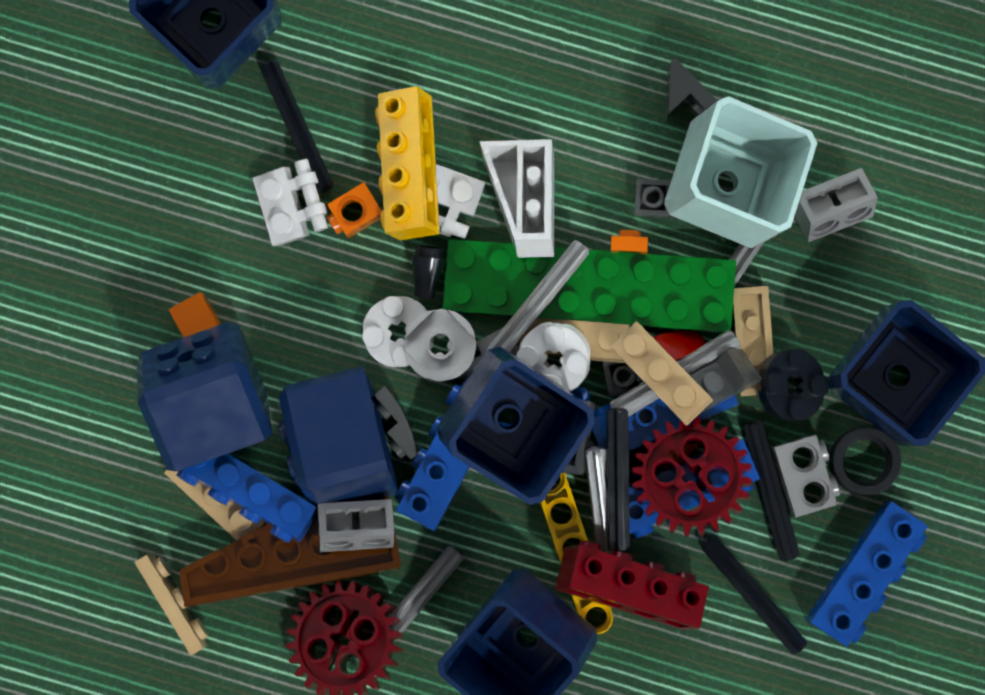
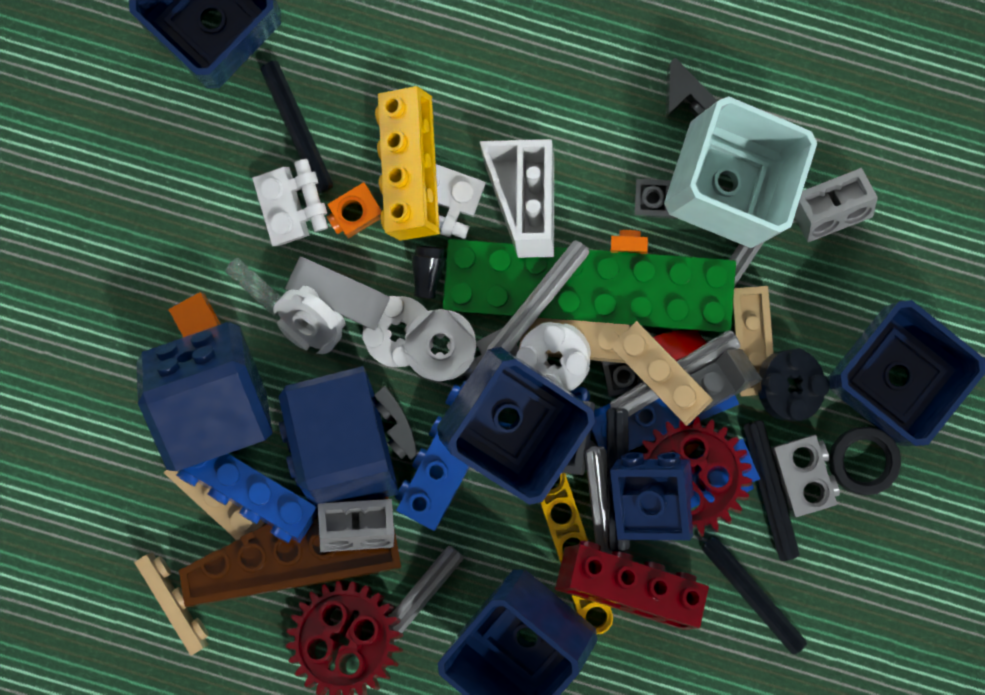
(253, 284): none -> clear axle
(309, 320): none -> white plate
(340, 292): none -> light grey beam
(652, 497): none -> dark blue plate
(867, 573): blue brick -> none

